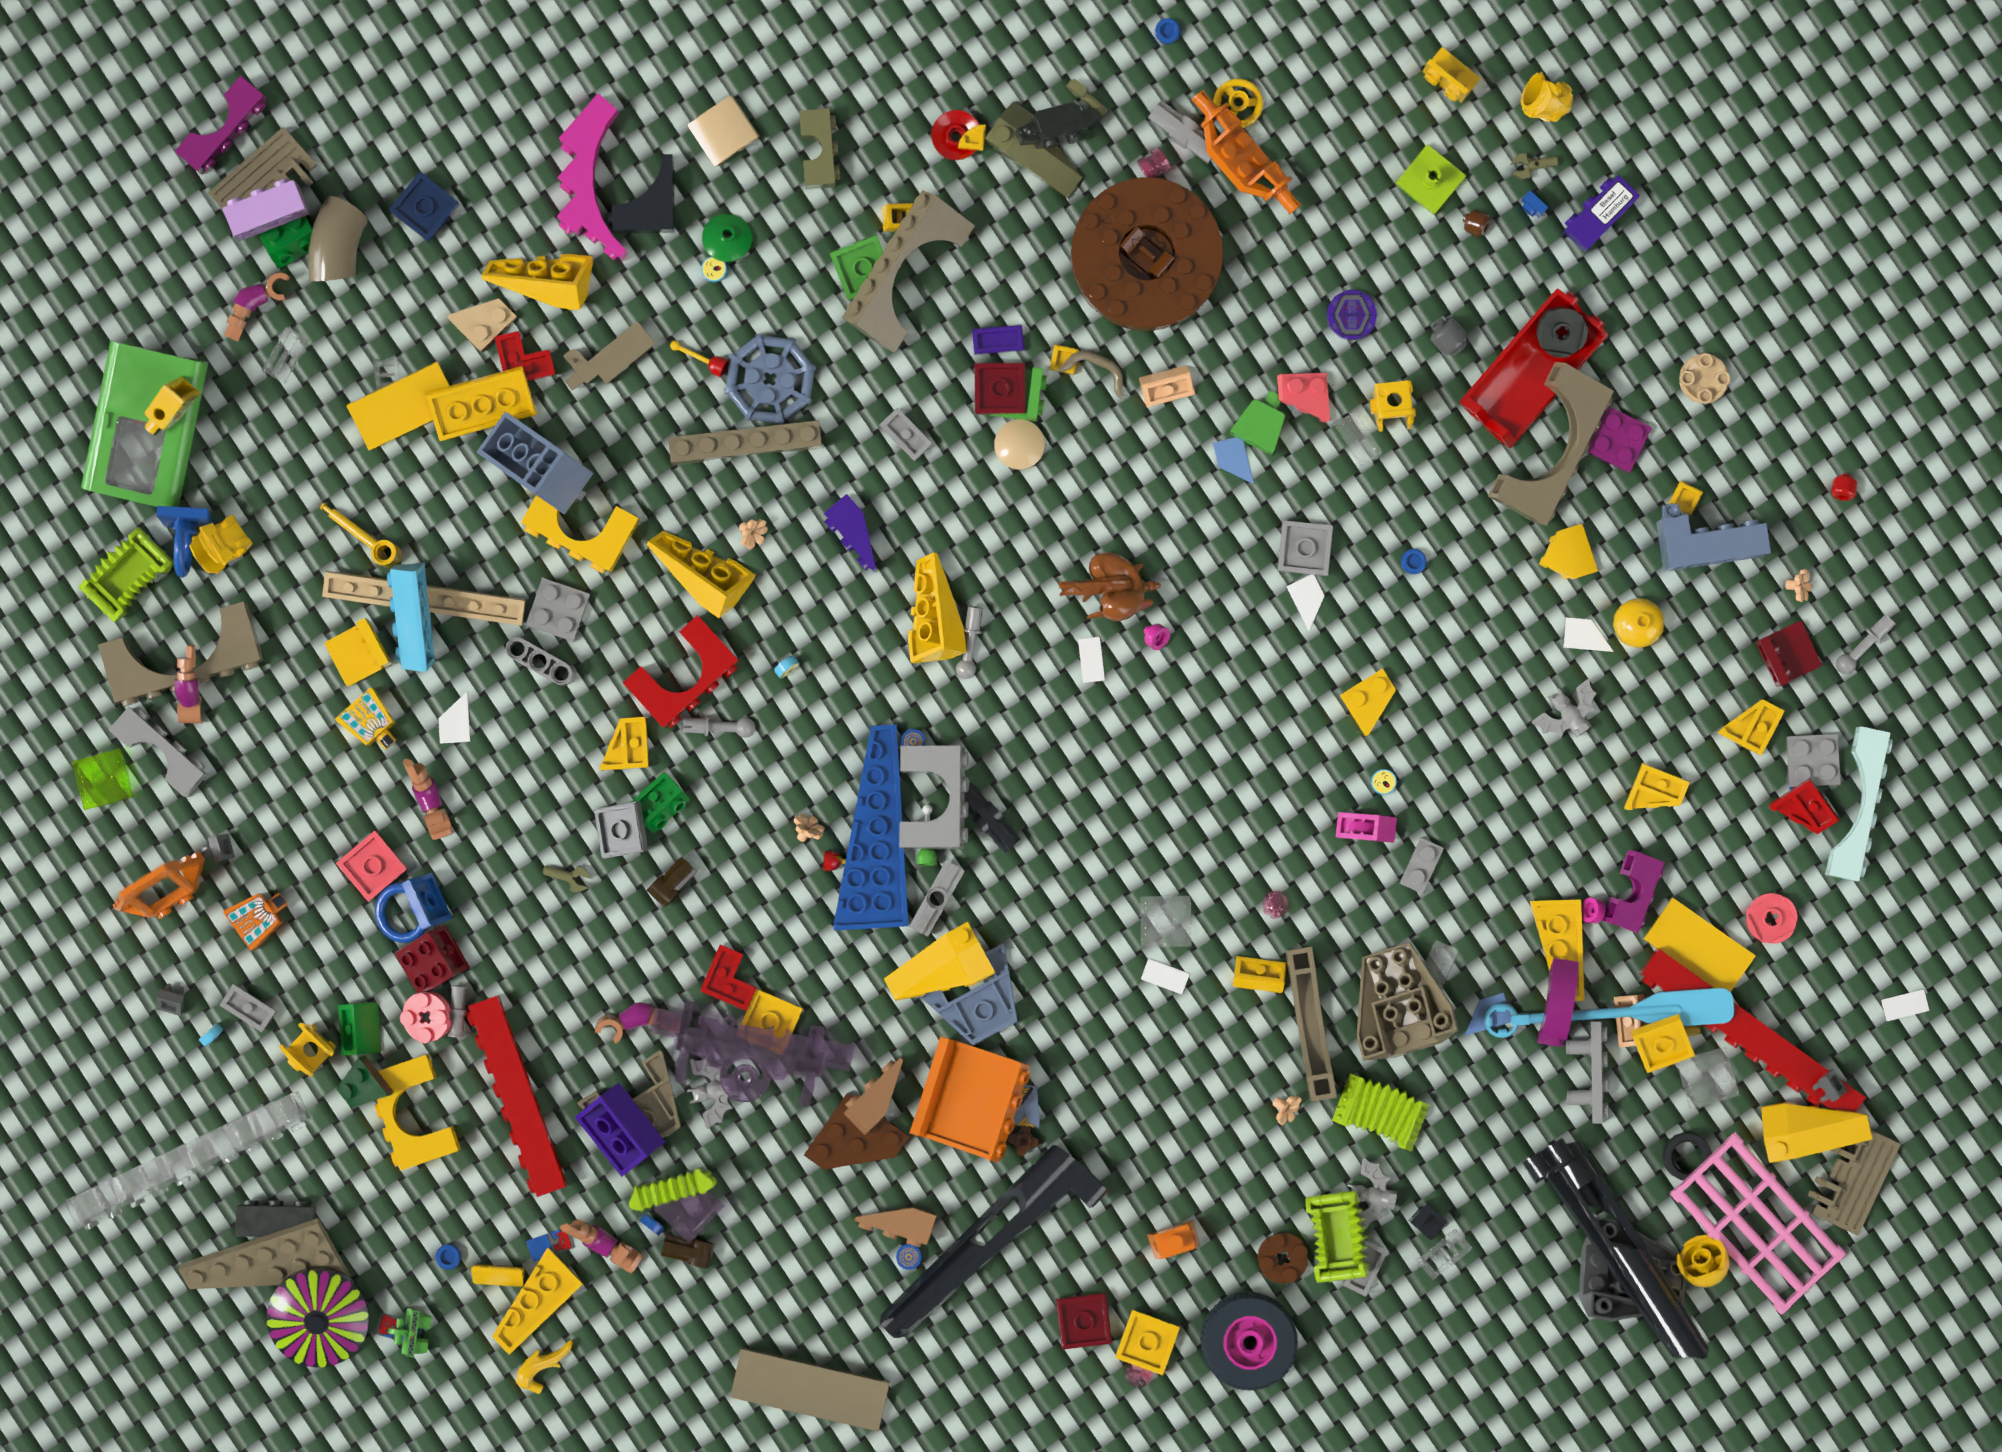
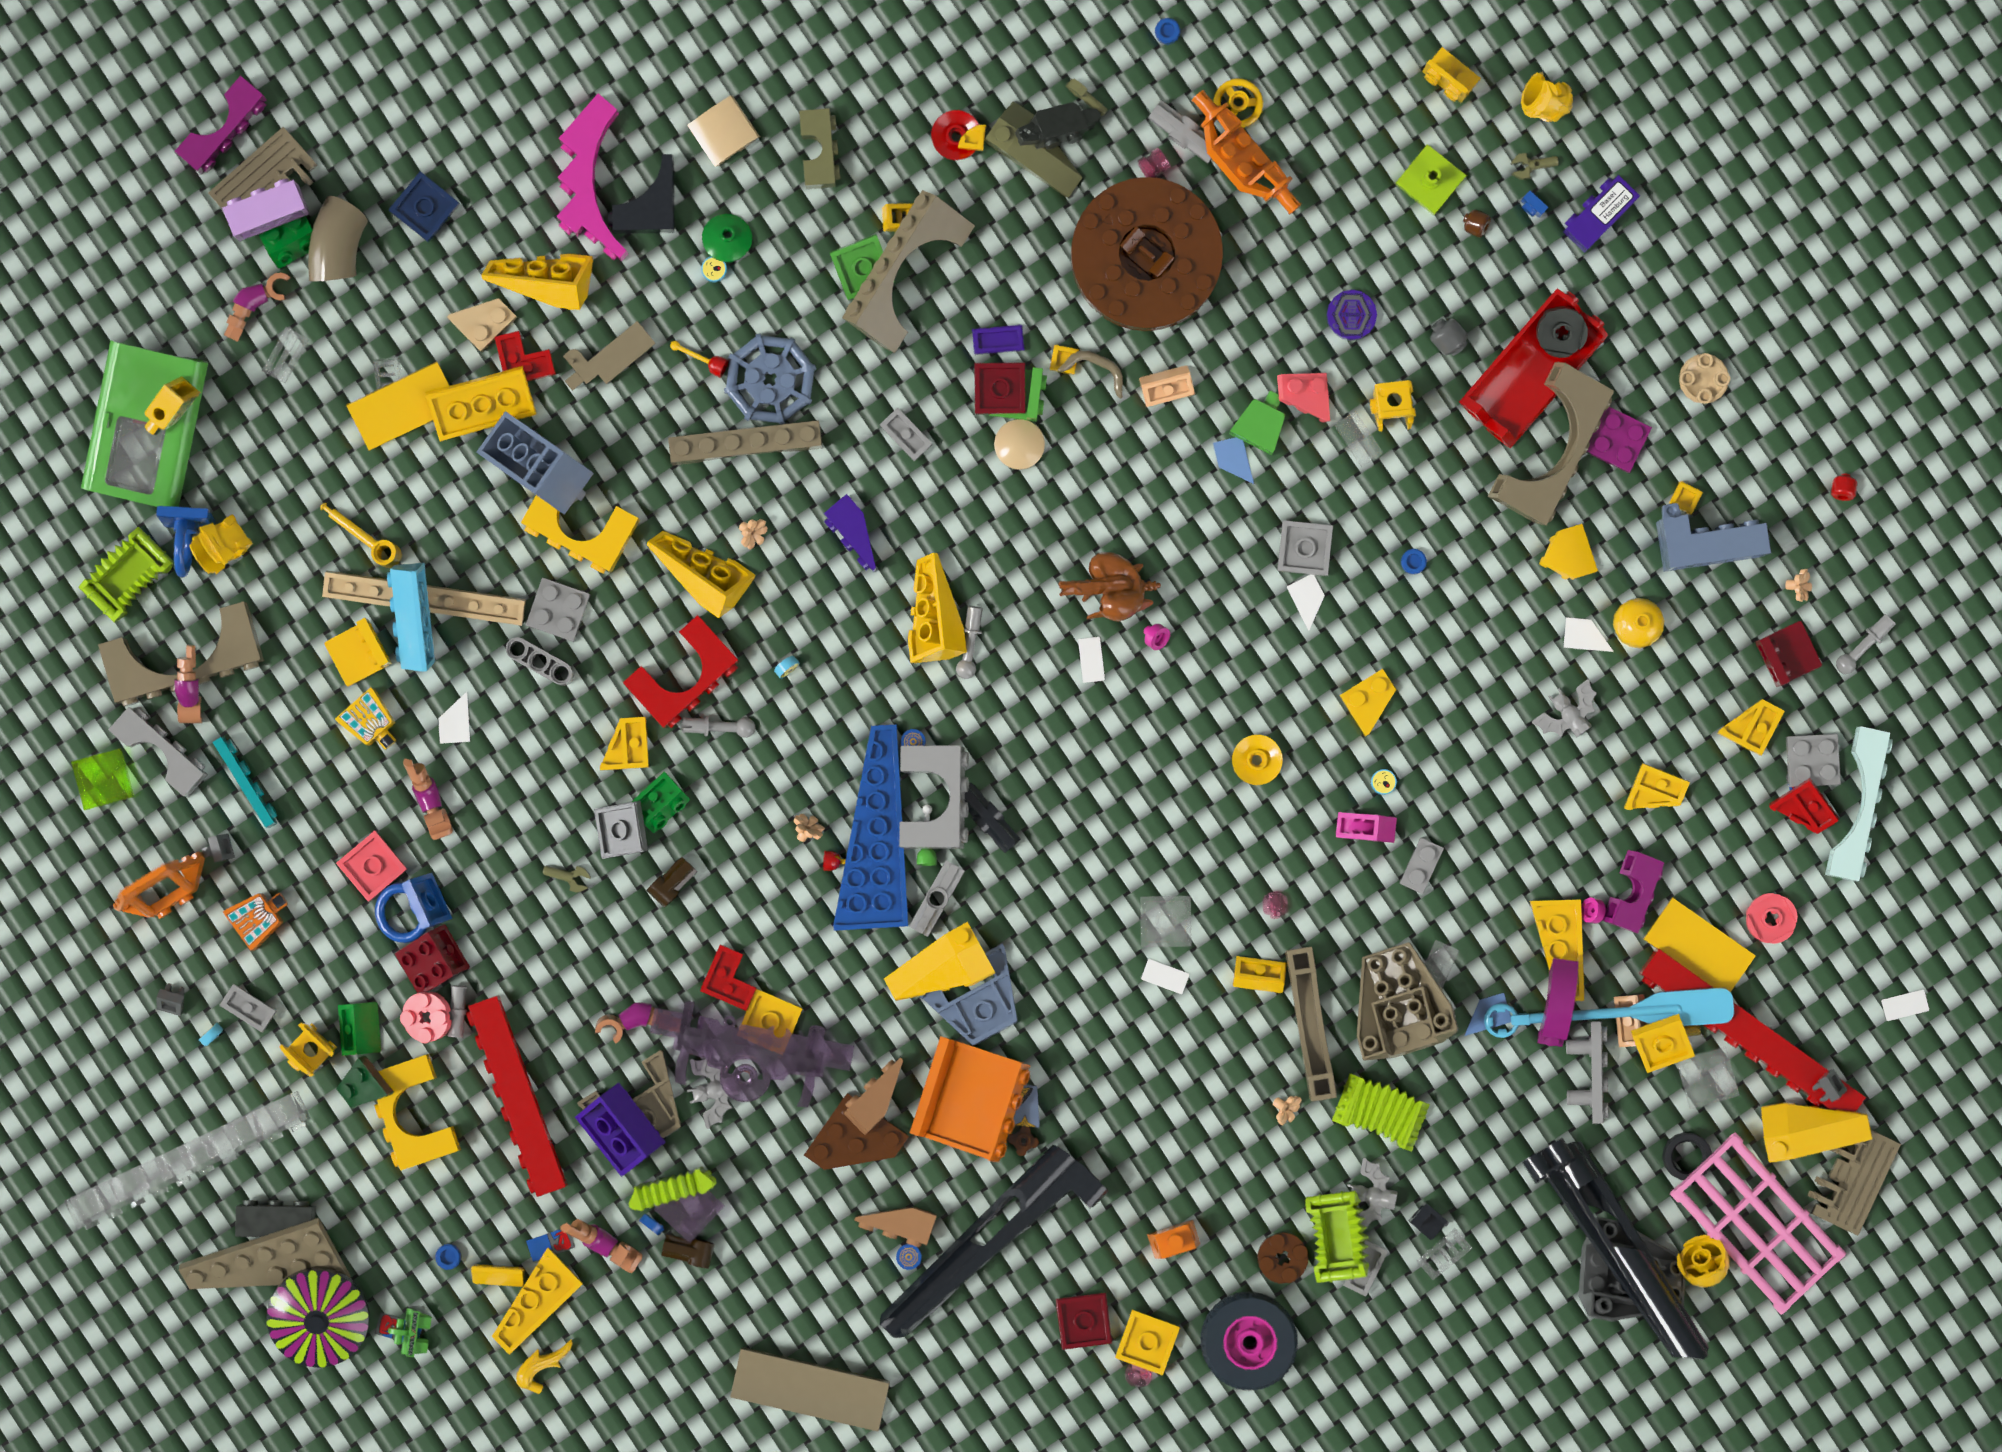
(251, 790): none -> teal plate
(1270, 756): none -> yellow dish

